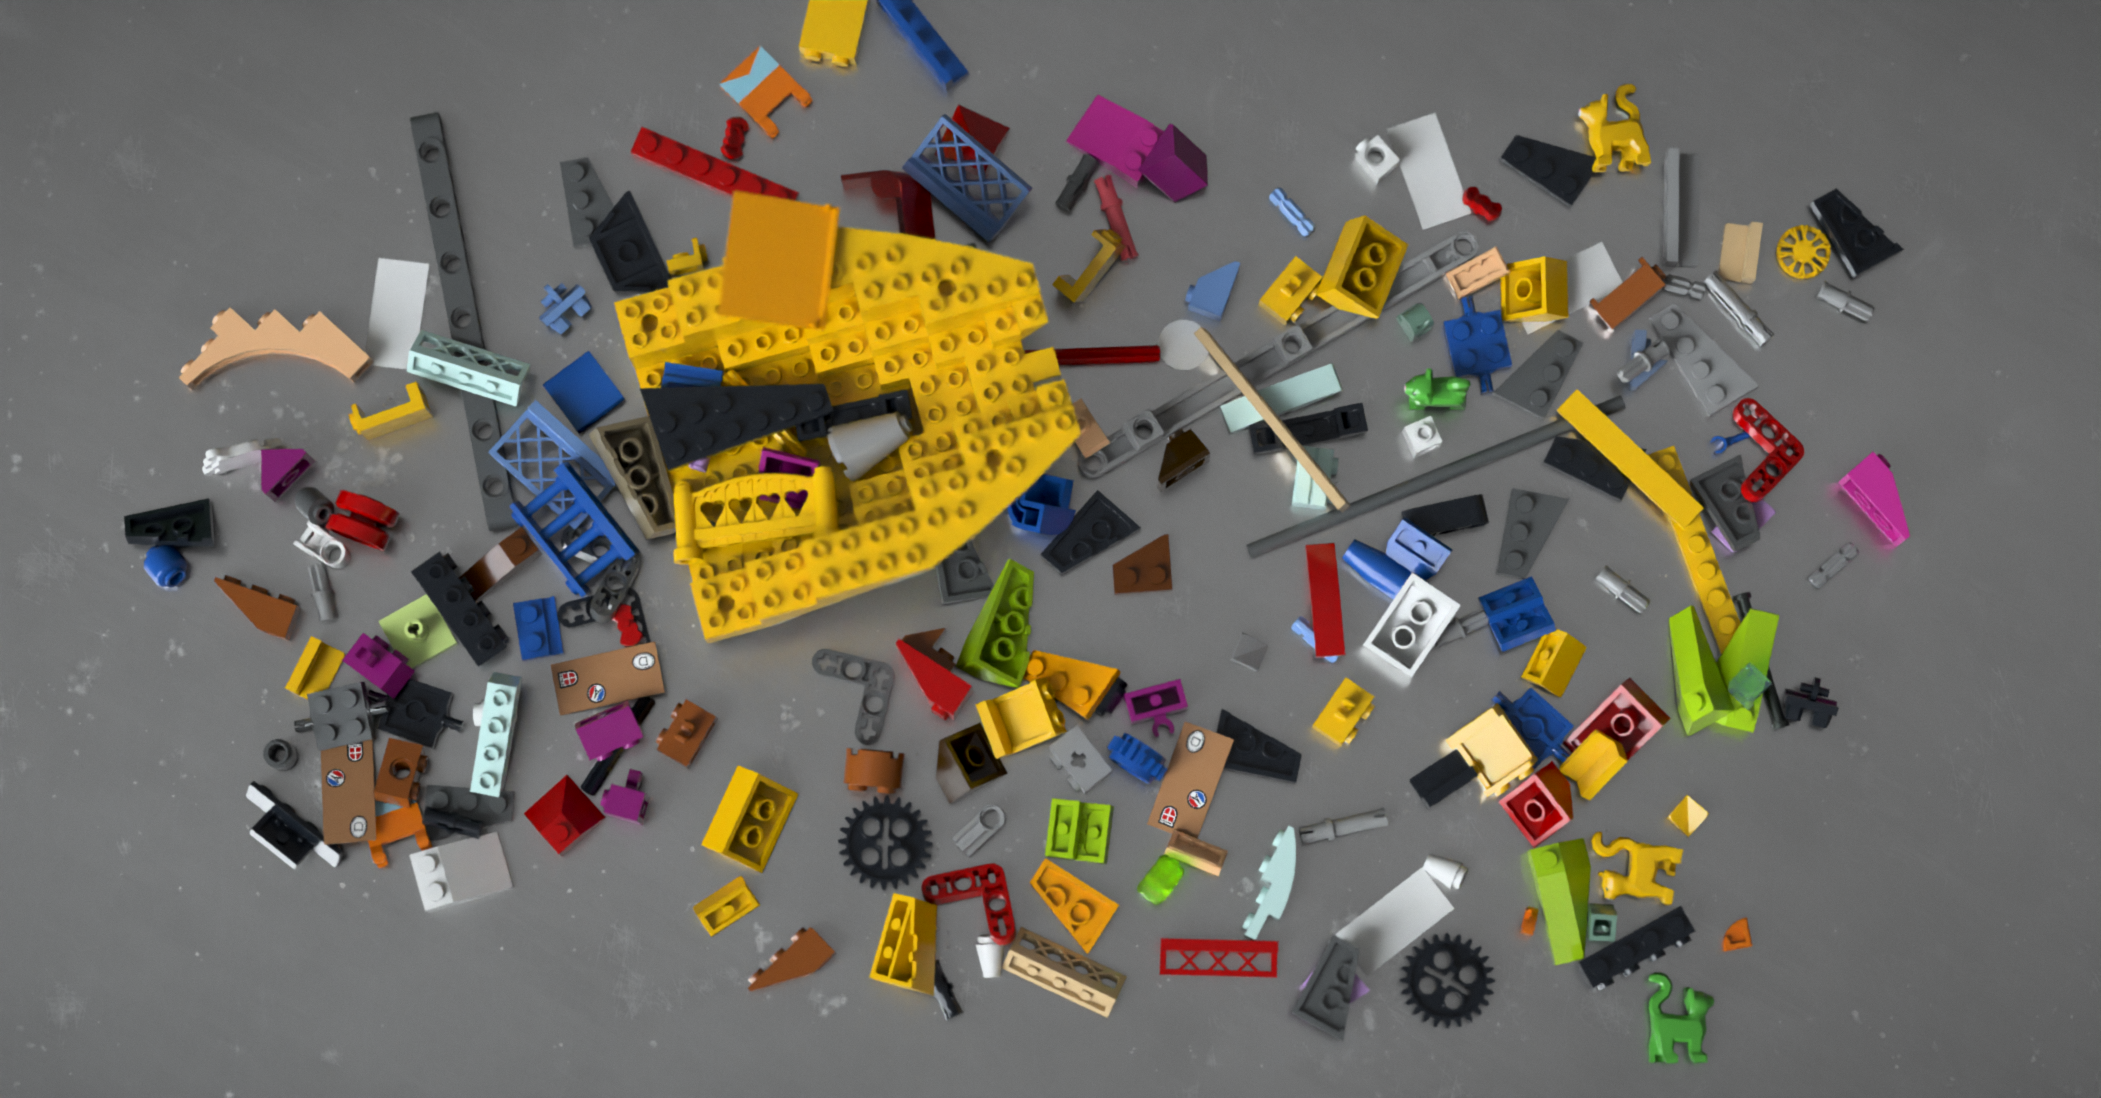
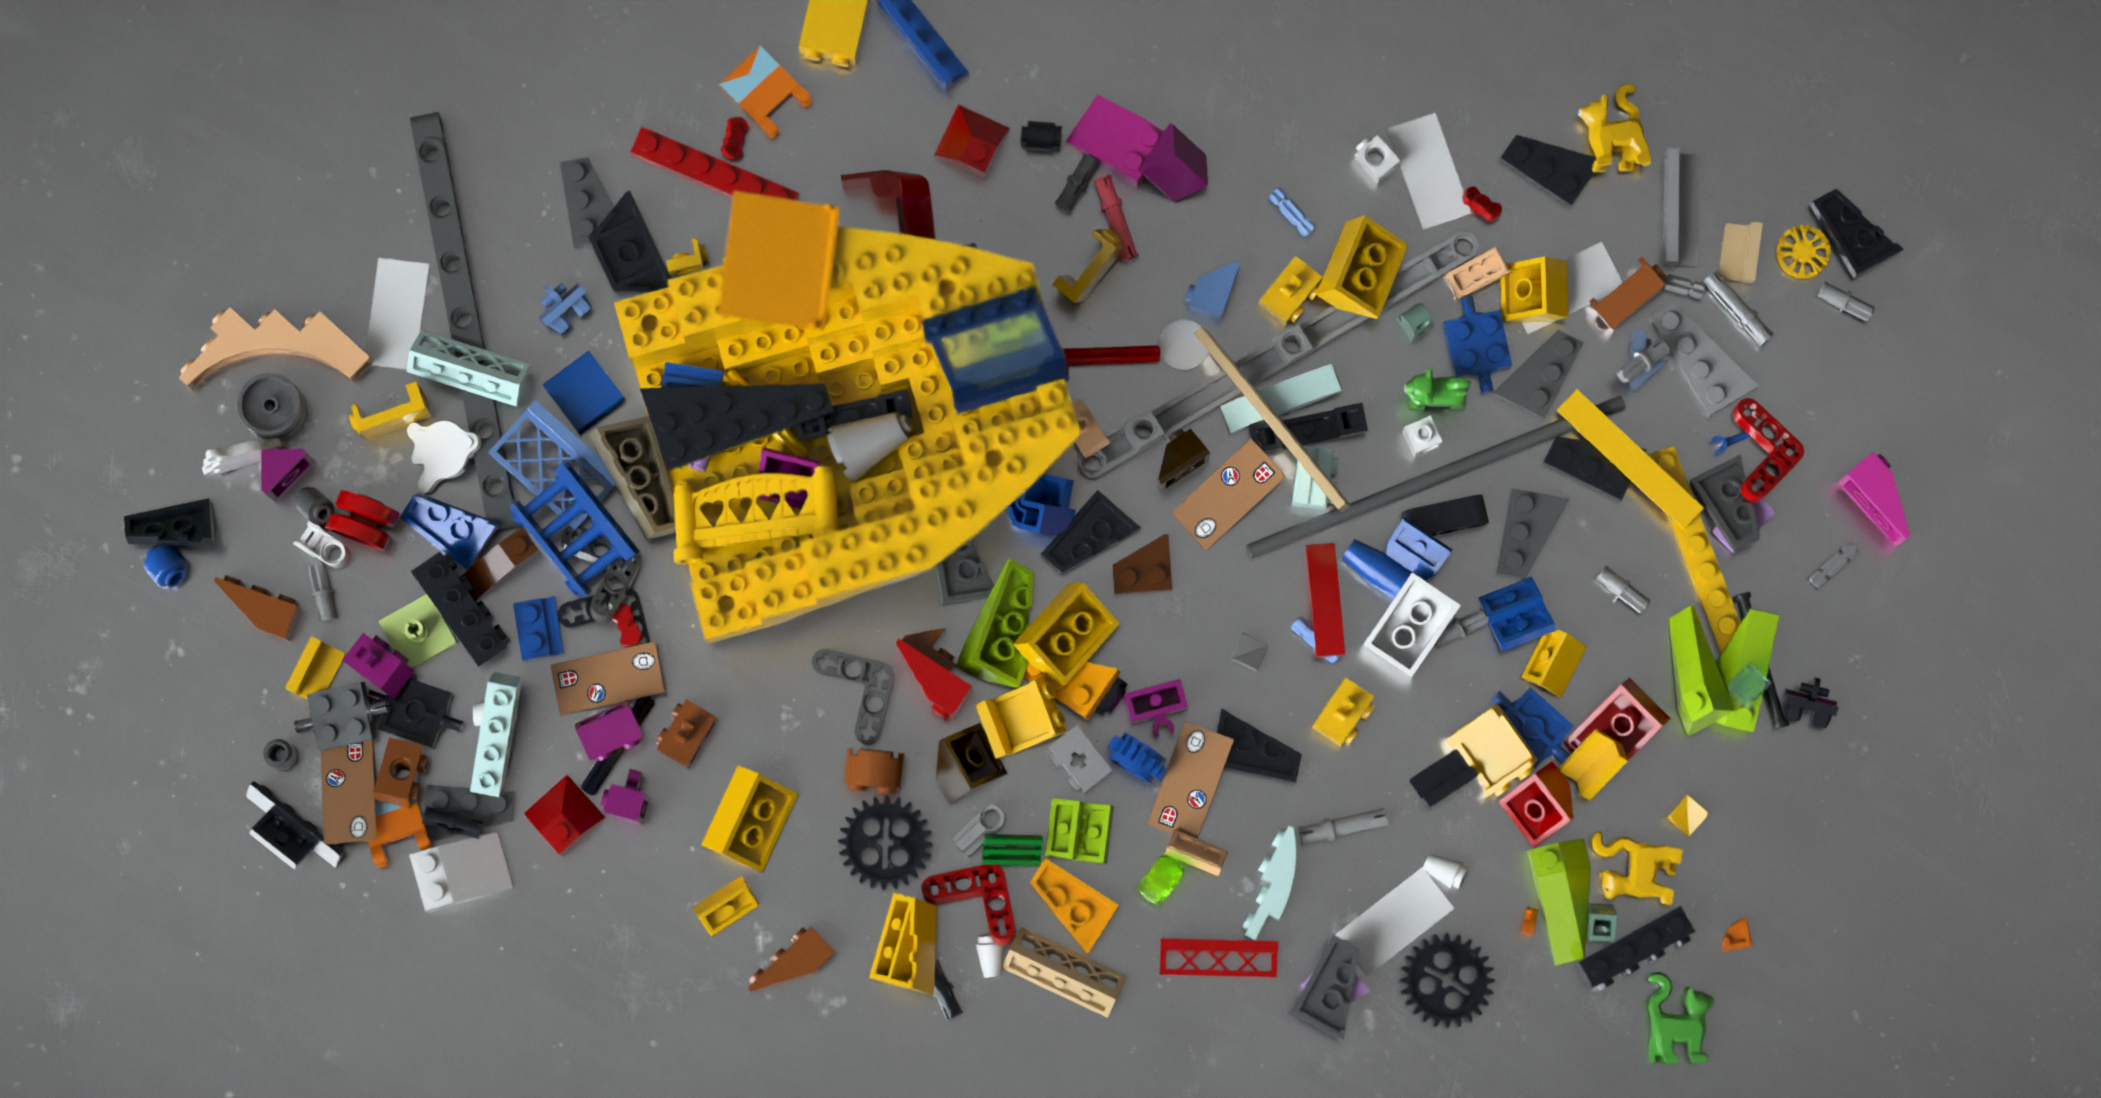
(265, 391): none -> flat silver wheel
(442, 451): none -> white tile
(449, 528): none -> blue wing
(949, 190): medium blue fence -> none
(996, 349): none -> panel
(1011, 853): none -> green tile
(1041, 135): none -> black brick
(1067, 632): none -> yellow slope
(1228, 494): none -> medium nougat sticker

